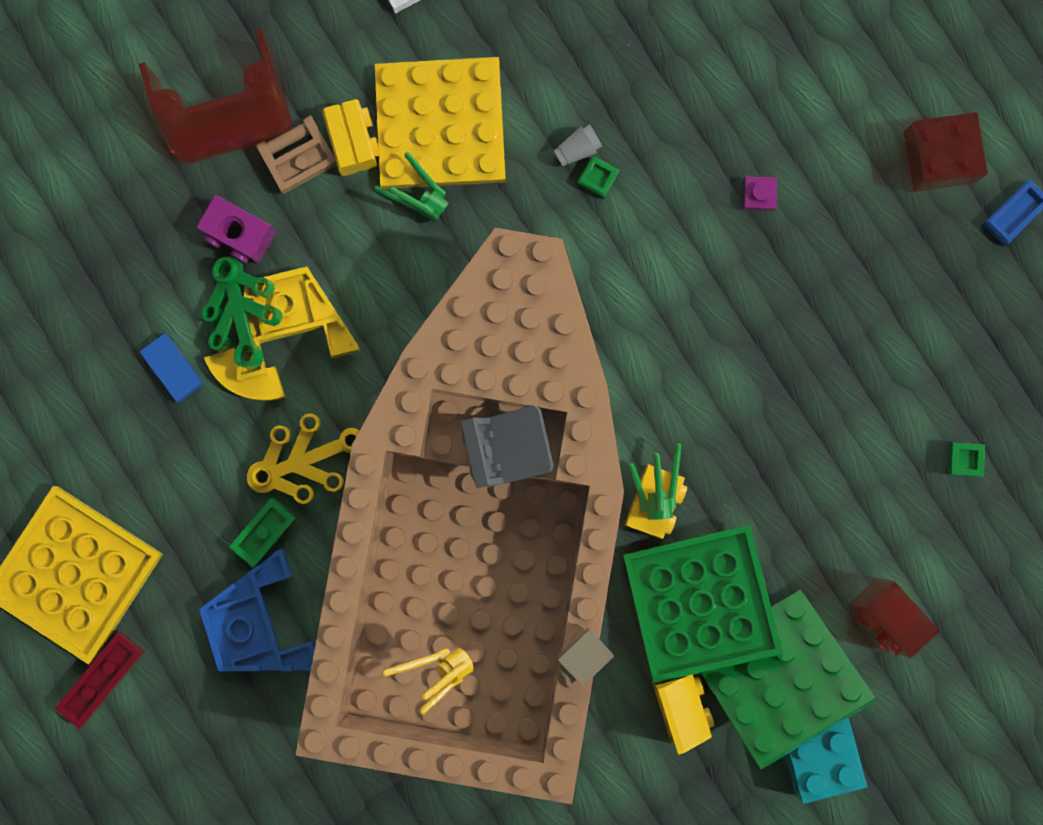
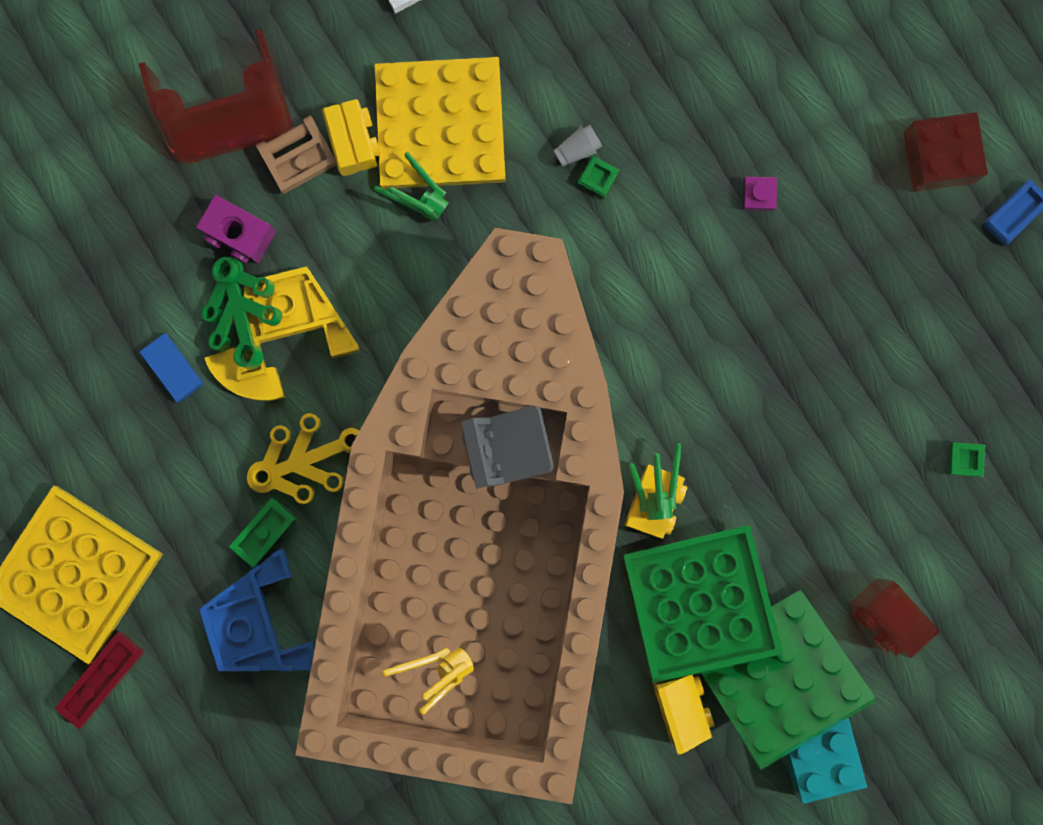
(583, 658): dark tan brick -> none

